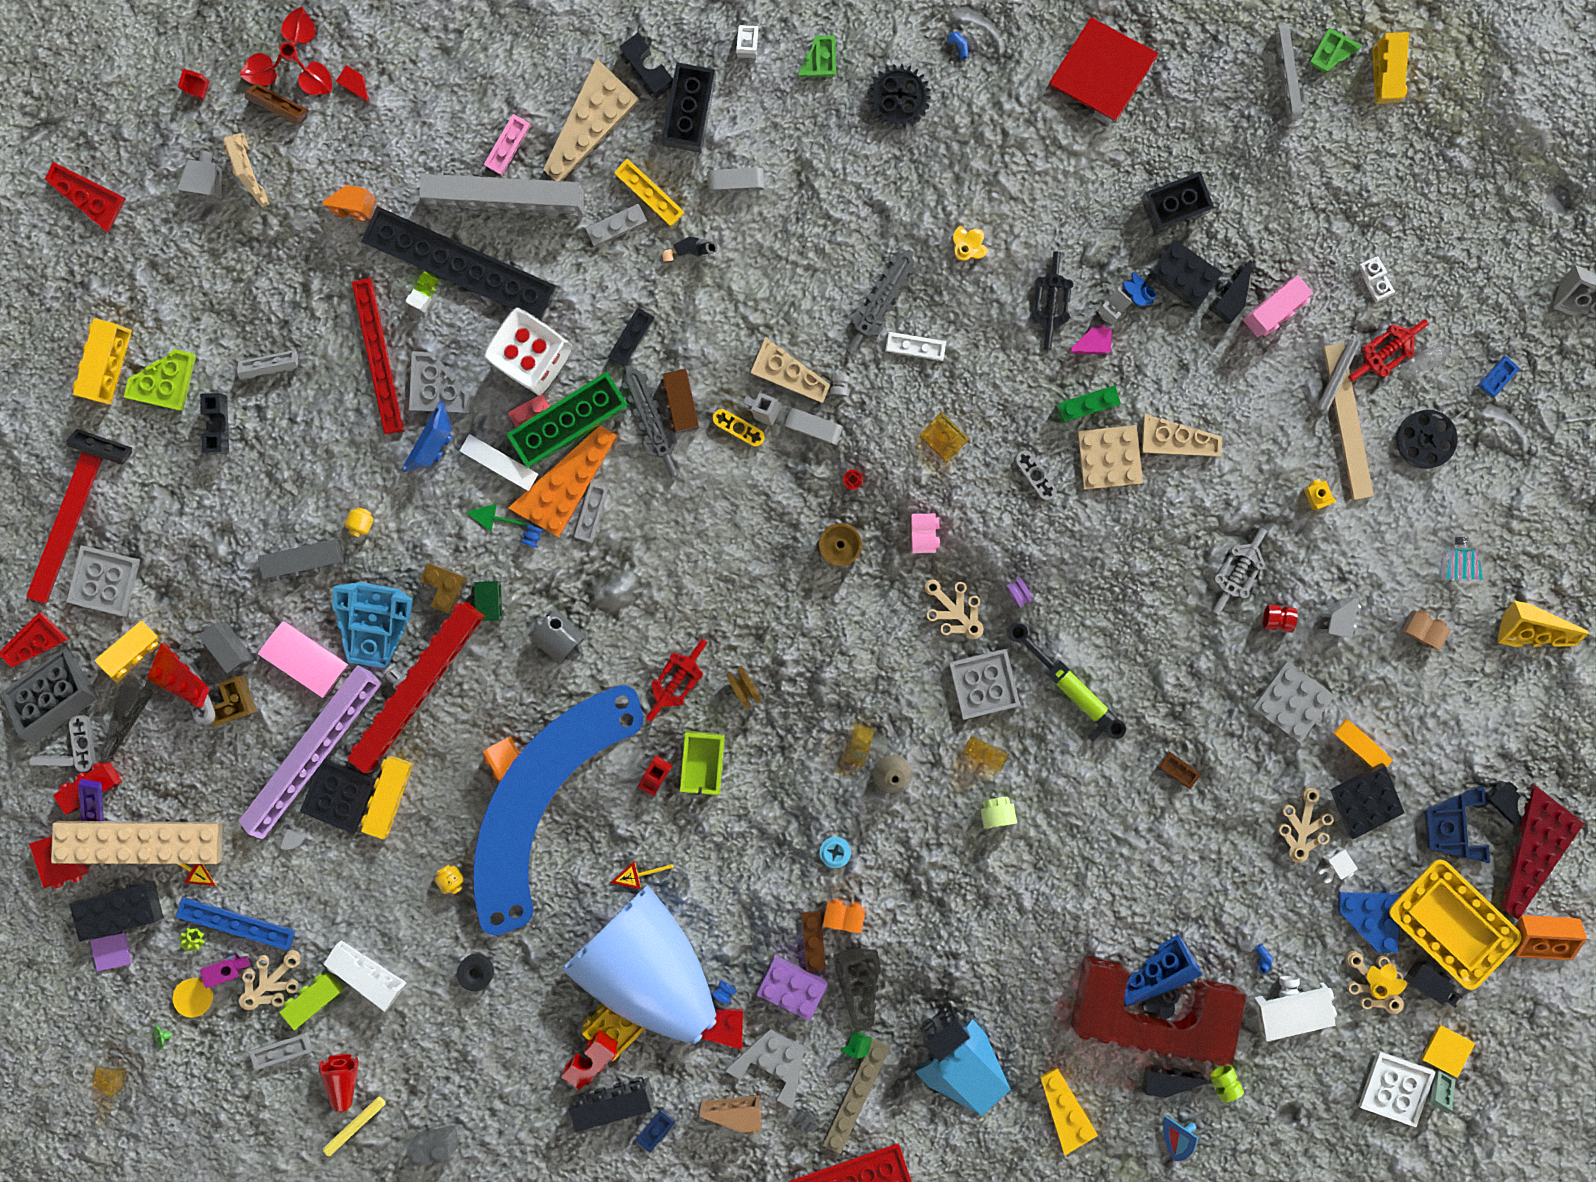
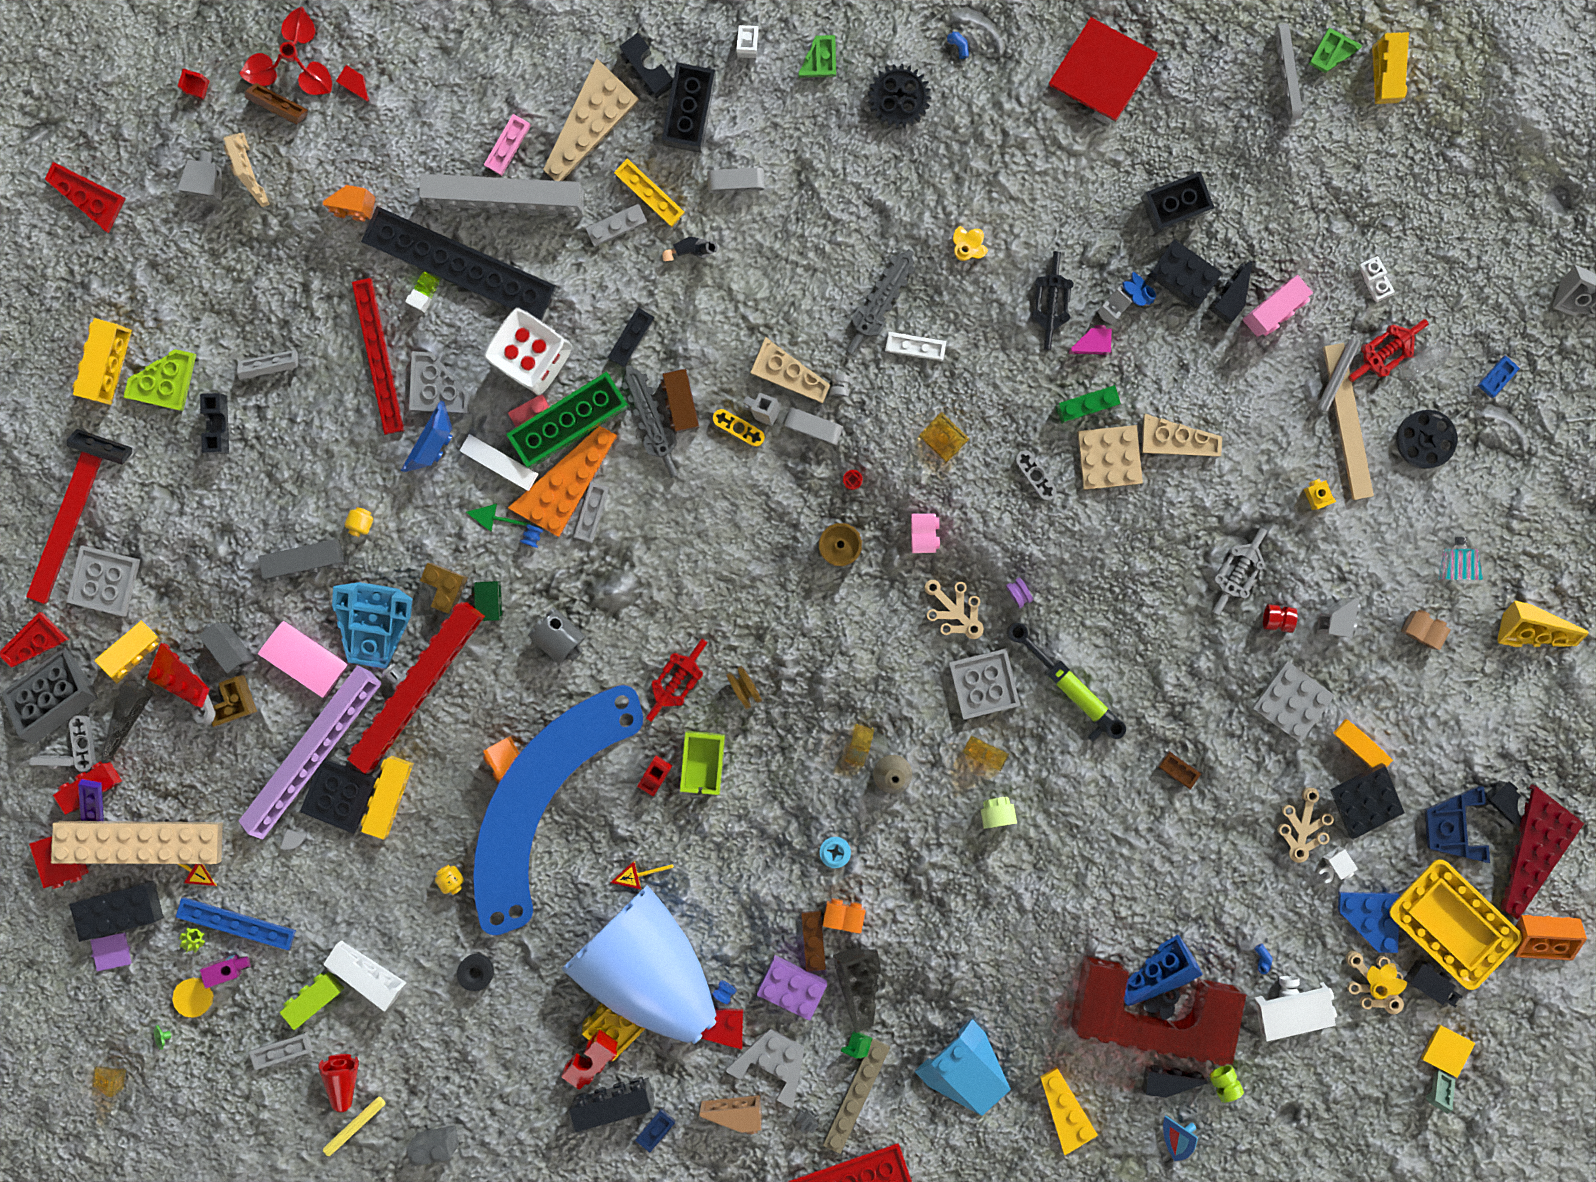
(268, 983): tan plant -> none
(944, 1032): black brick -> none
(1396, 1088): white plate -> none

